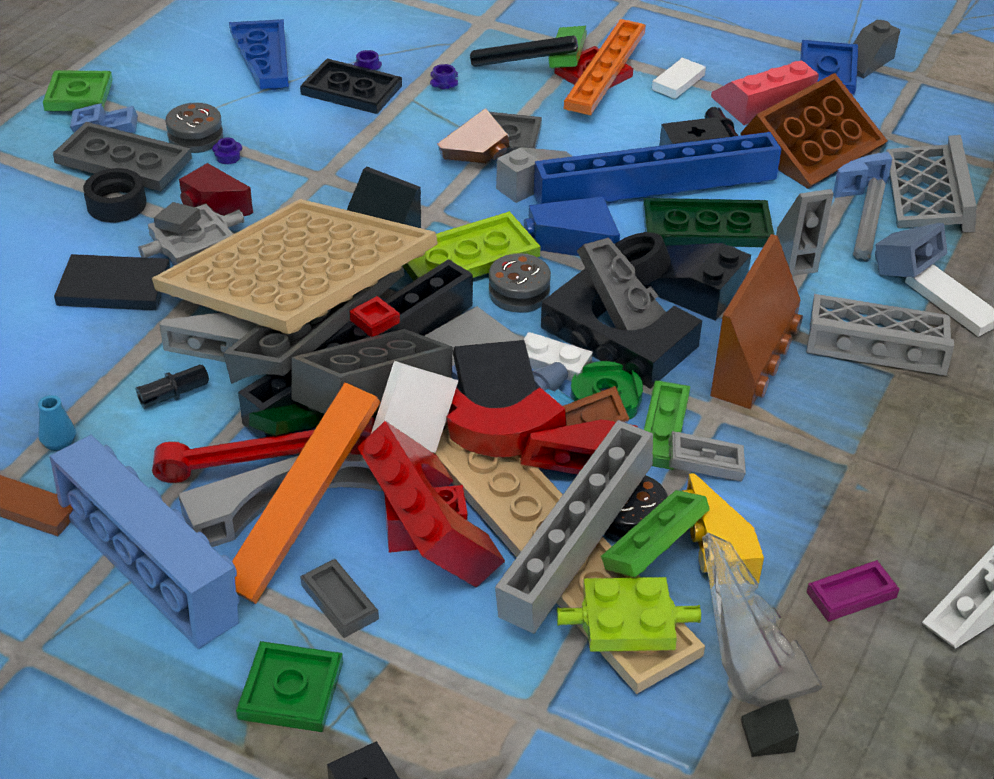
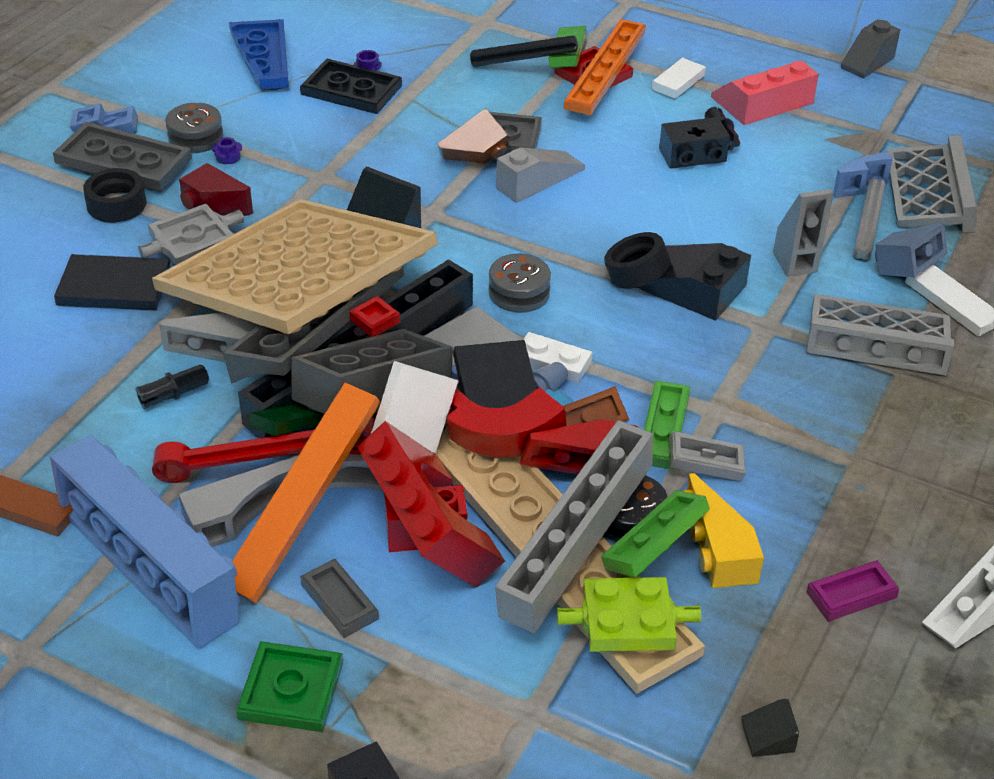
(55, 426): dark azure cone -> none
(77, 89): bright green plate -> none
(177, 218): dark grey tile -> none
(444, 76): dark purple plate -> none
(476, 246): lime plate -> none
(570, 224): blue slope -> none
(607, 375): green plate -> none
(623, 295): flat silver wing -> none
(648, 351): black arch -> none
(658, 169): blue brick -> none
(708, 221): dark green tile -> none
(751, 645): clear wedge -> none
(756, 328): dark orange slope -> none
(818, 131): dark orange slope -> none
(832, 58): blue tile -> none

